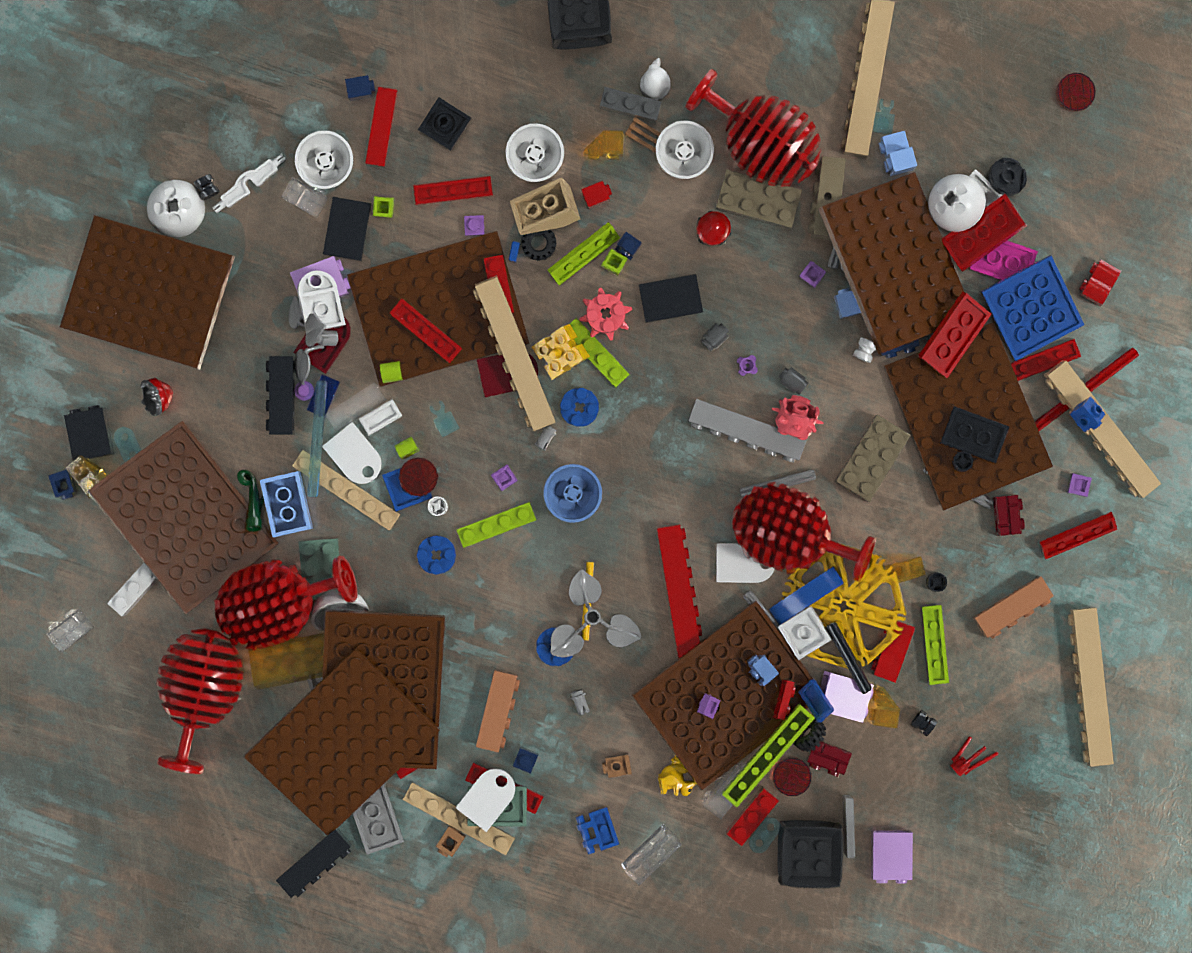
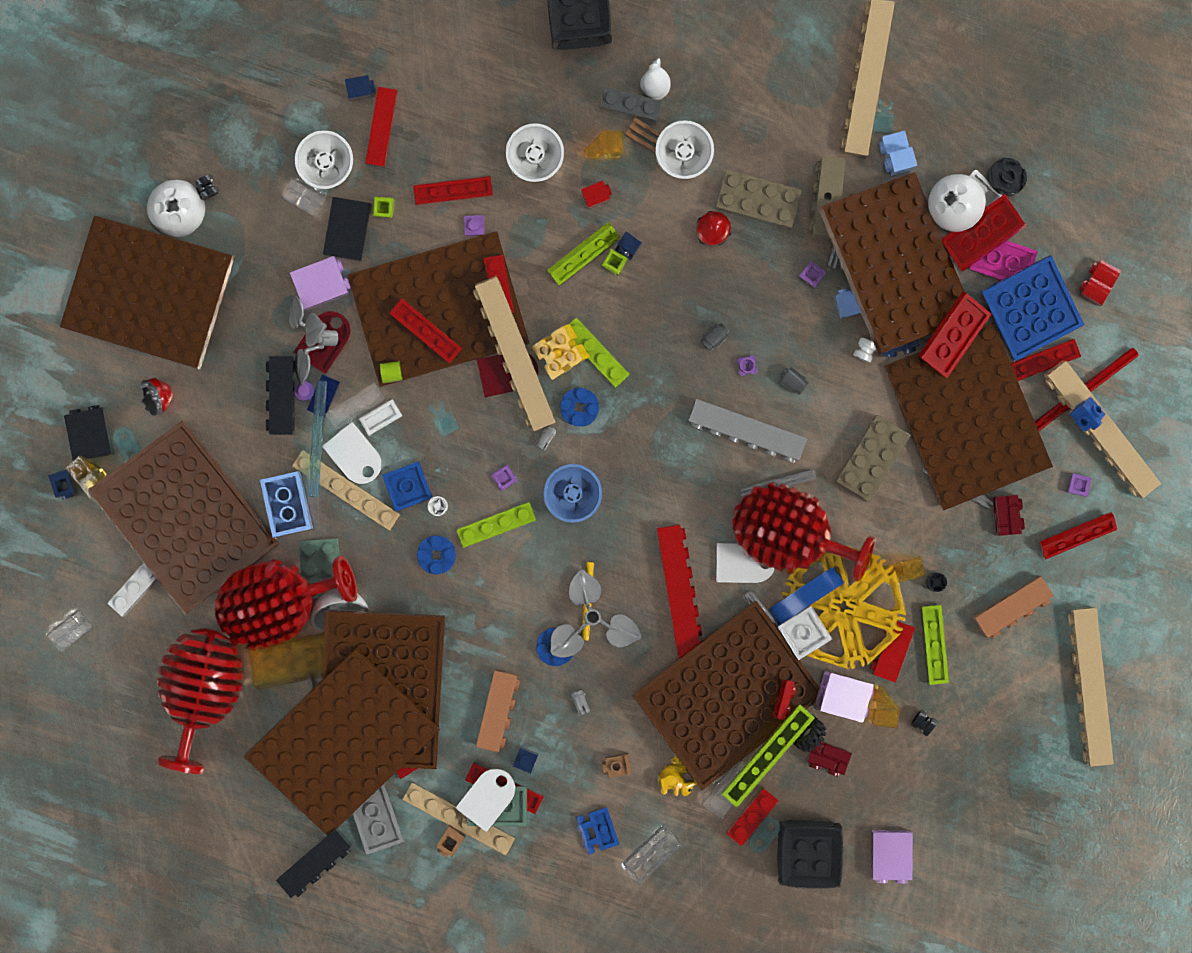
(240, 189): white piece -> none
(253, 522): dark green plant -> none
(320, 299): white tile -> none
(406, 448): lime brick -> none
(418, 476): clear red tile -> none
(444, 124): black plate -> none
(514, 251): blue tile -> none
(539, 254): black tyre -> none
(545, 208): tan slope -> none
(594, 315): coral brick -> none
(670, 298): black tile -> none
(708, 706): medium lavender plate -> none
(762, 669): medium blue brick -> none
(764, 134): red plant -> none
(792, 776): tile -> none
(797, 417): coral brick -> none
(816, 700): blue tile -> none
(848, 826): light grey tile -> none
(849, 658): black axle -> none
(961, 765): red plant -> none
(964, 463): black wheel -> none
(974, 434): black tile -> none
(1075, 92): tile -> none

